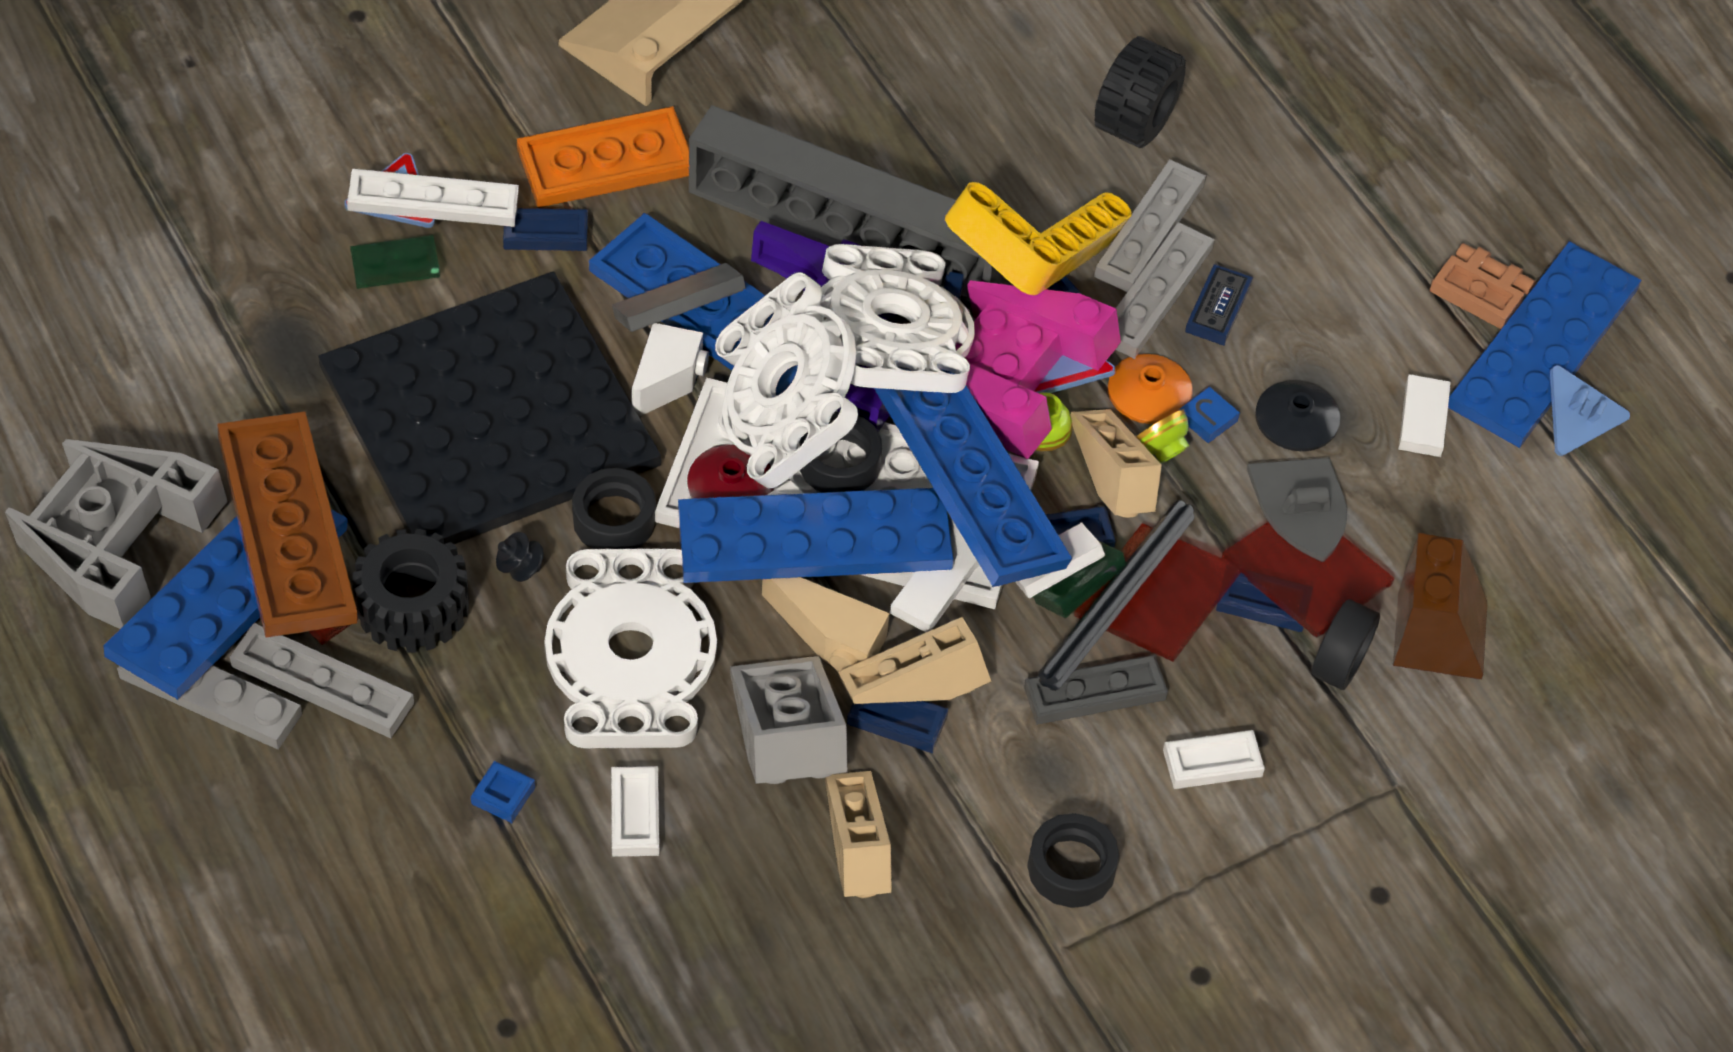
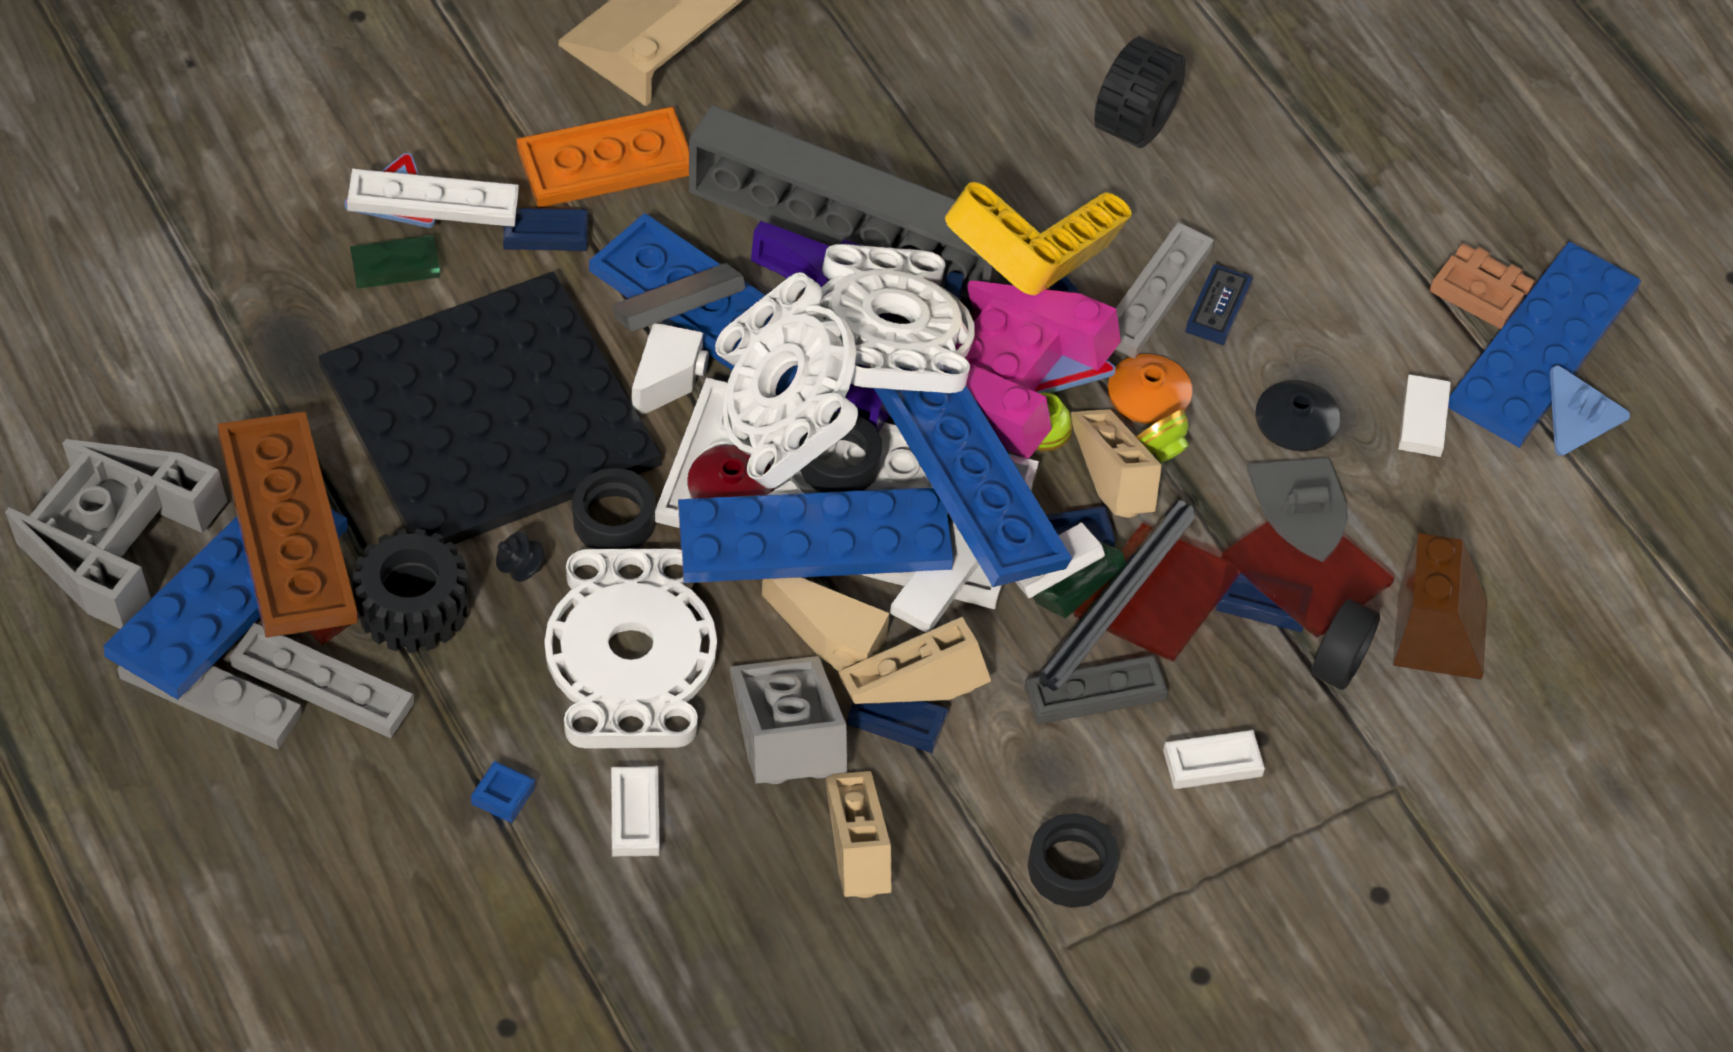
(1149, 225): light grey plate -> none
(1210, 414): blue tile -> none

